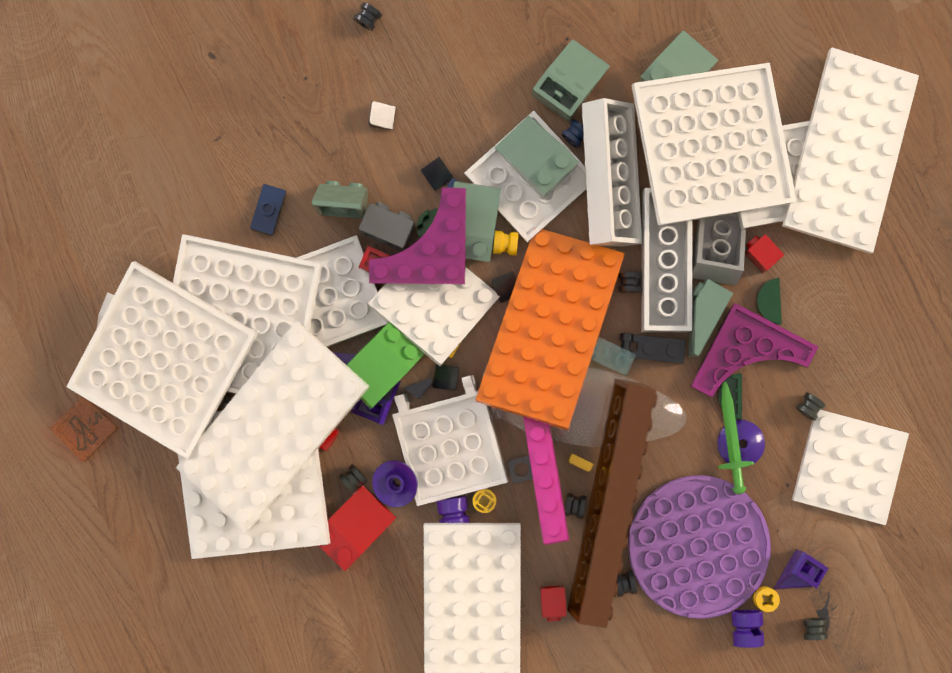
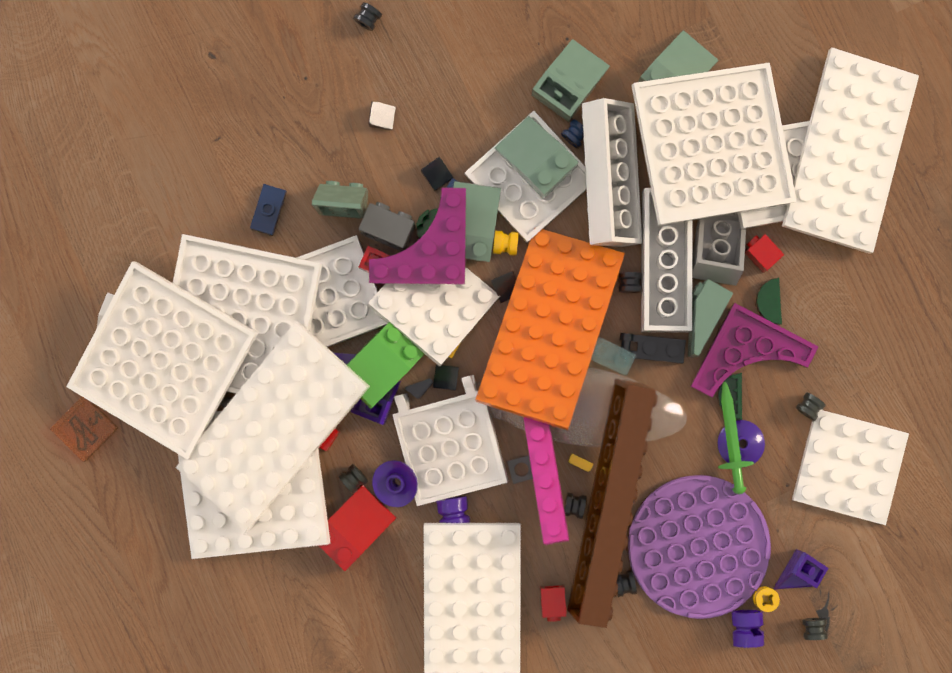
(484, 500): yellow wheel -> none

